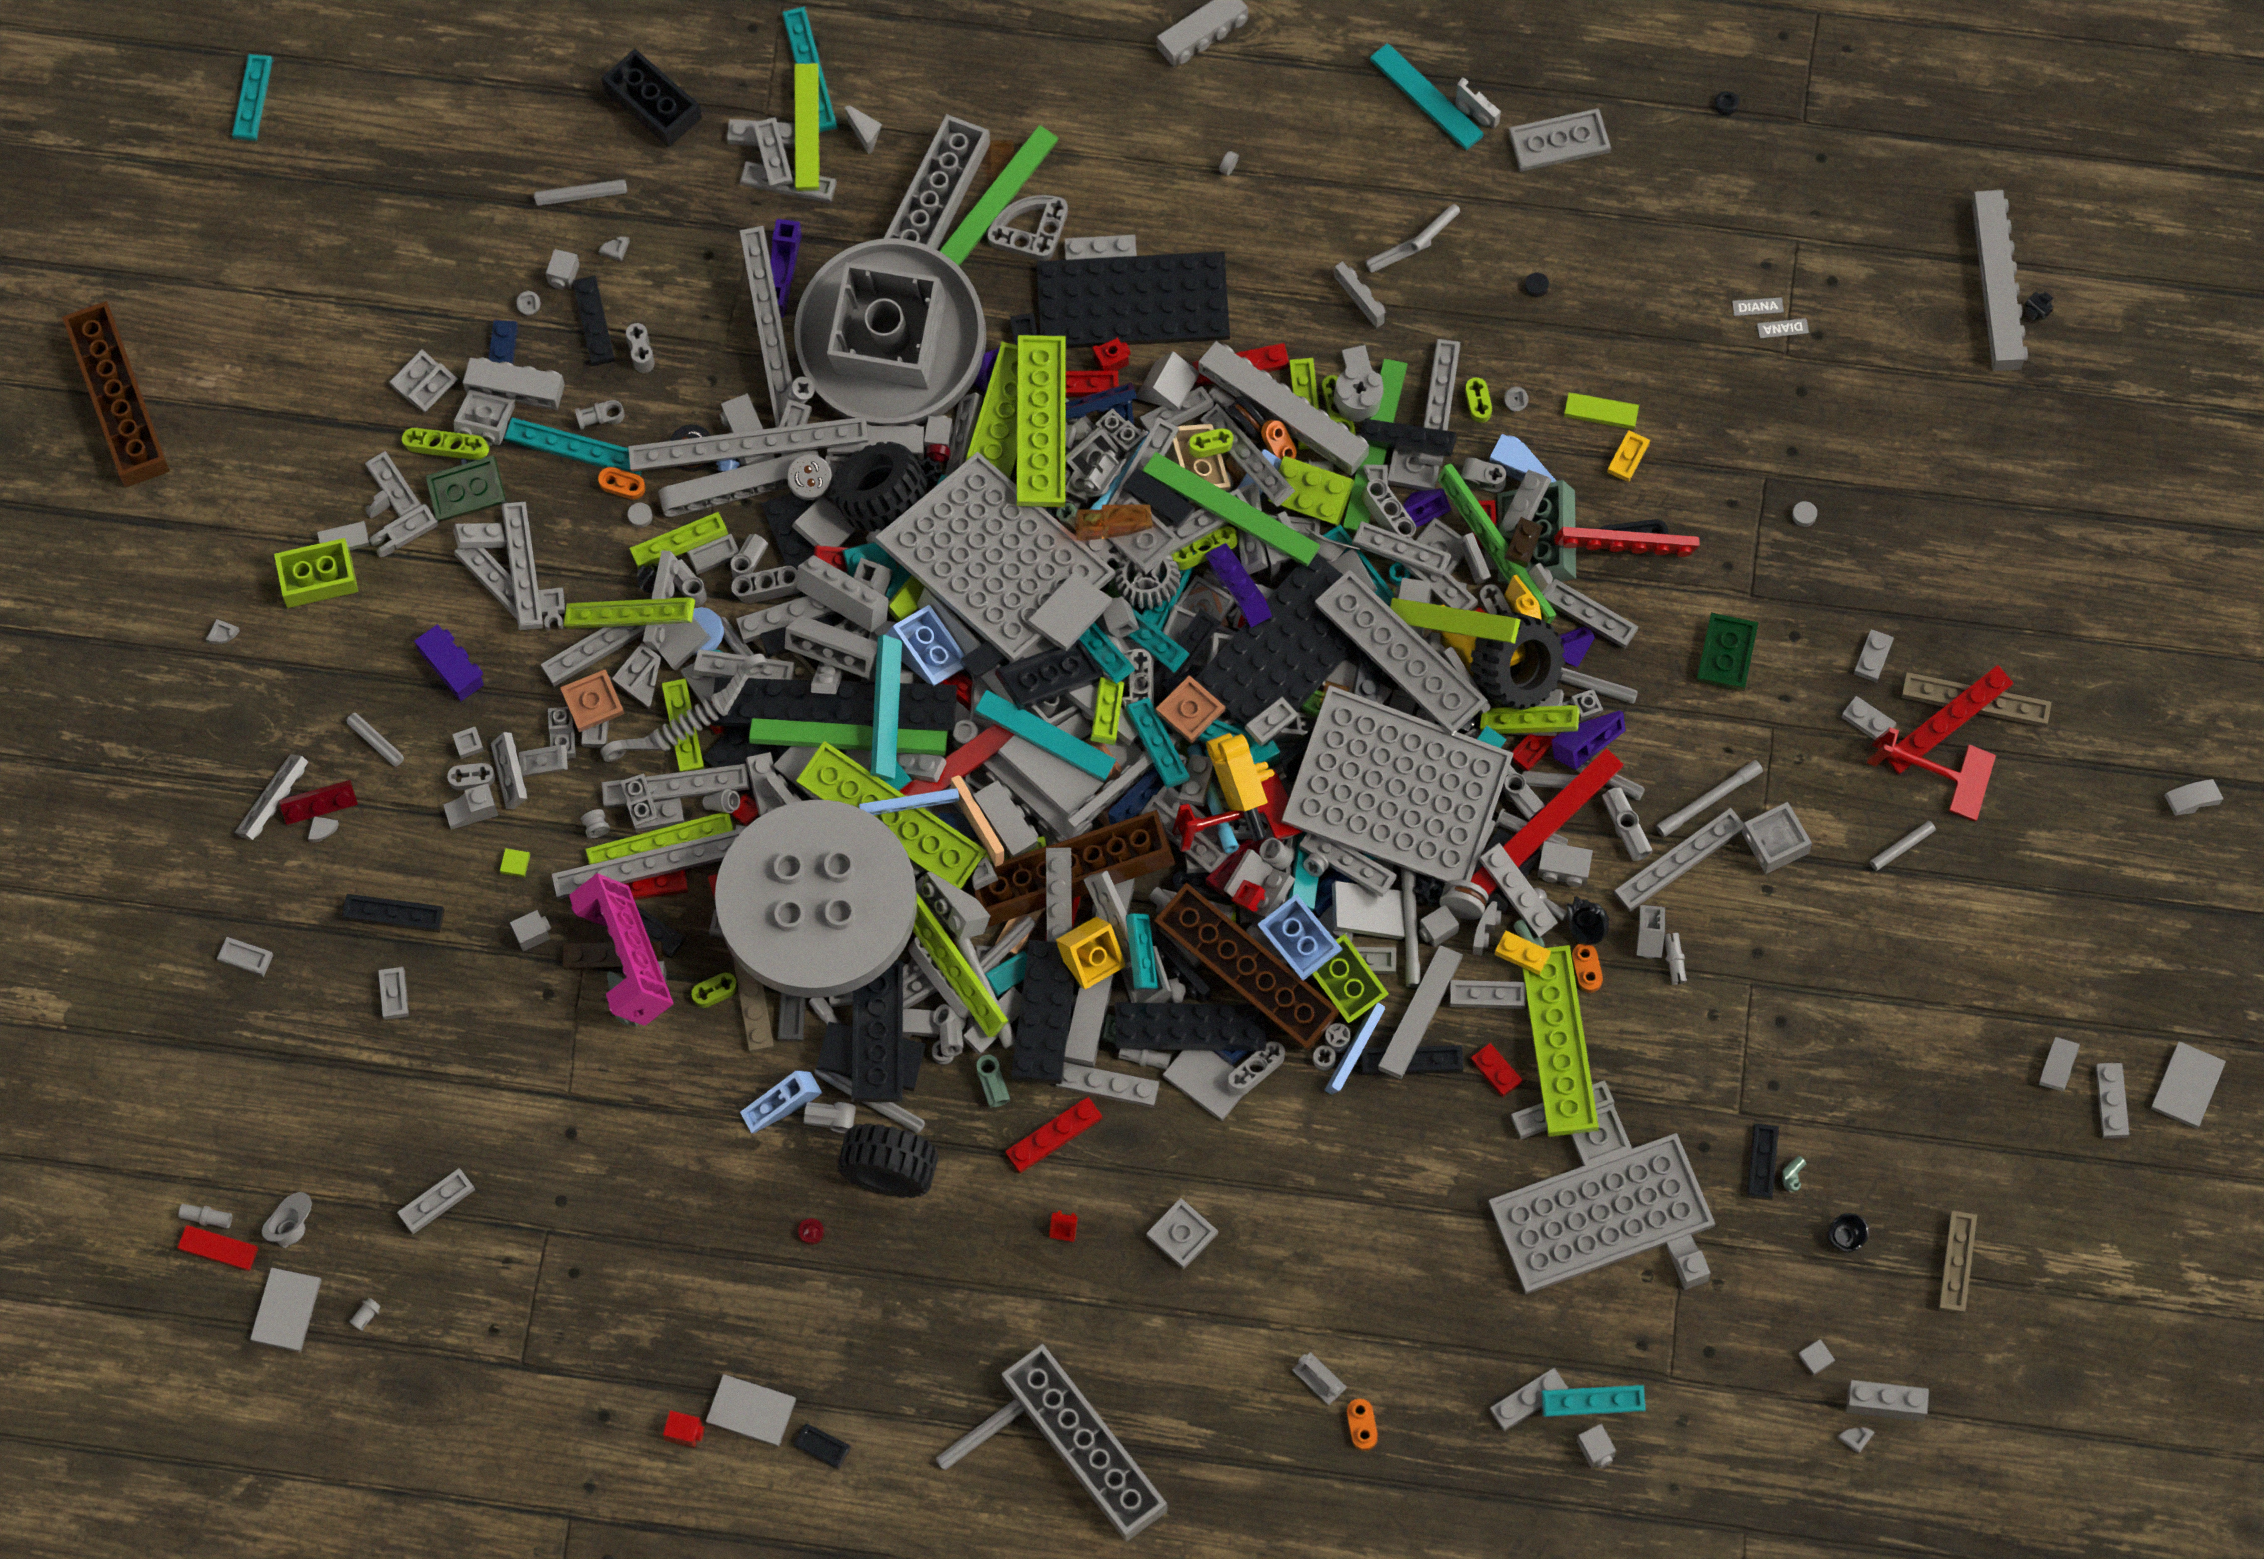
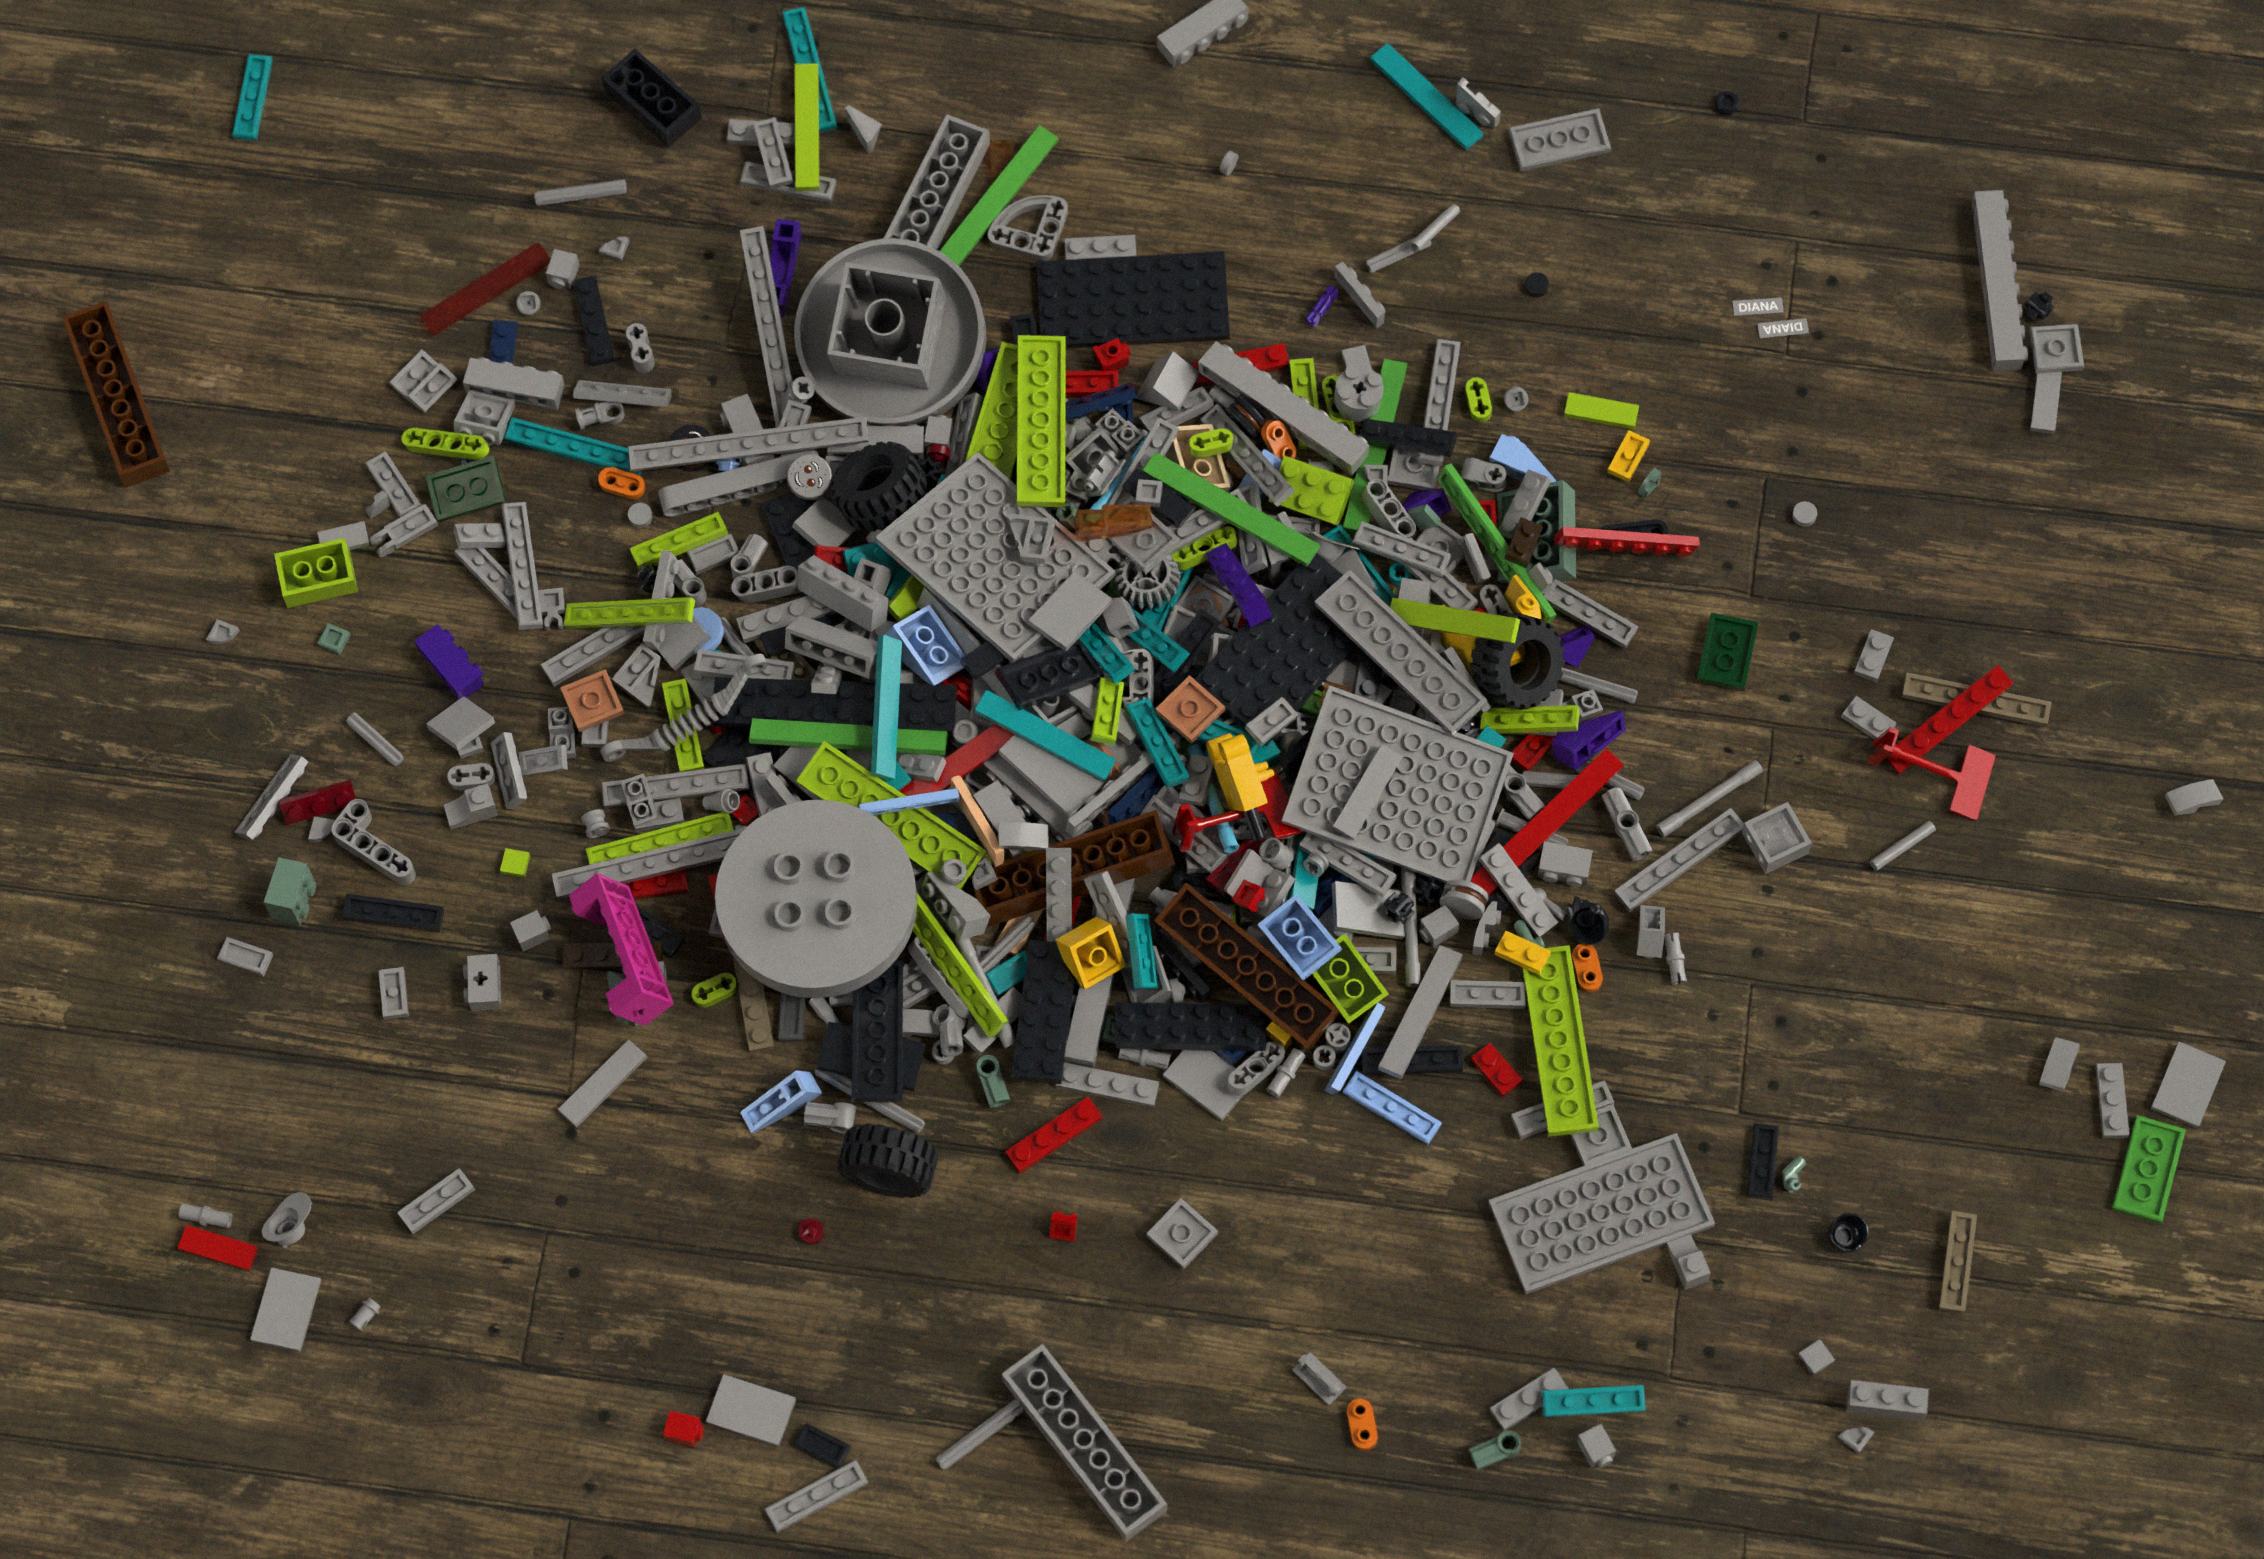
(290, 891): none -> sand green brick
(333, 639): none -> sand green tile
(376, 847): none -> light grey beam
(460, 723): none -> light grey tile
(485, 289): none -> clear red tile
(489, 994): none -> light grey brick
(602, 1083): none -> light grey tile
(622, 393): none -> light grey tile
(816, 1496): none -> light grey tile
(953, 872): none -> light grey tile
(1023, 835): none -> light grey slope
(1032, 536): none -> light grey wing
(1149, 492): none -> light grey tile
(1278, 1035): none -> yellow tile
(1286, 1073): none -> light grey pin
(1290, 740): none -> light grey tile
(1321, 306): none -> dark purple axle
(1367, 792): none -> light grey tile
(1392, 1108): none -> light blue tile
(1398, 907): none -> black gear
(1424, 517): none -> sand green tile
(1493, 1451): none -> sand green piece
(1650, 483): none -> sand green tile
(2046, 402): none -> light grey tile
(2056, 348): none -> light grey tile
(2148, 1169): none -> bright green tile

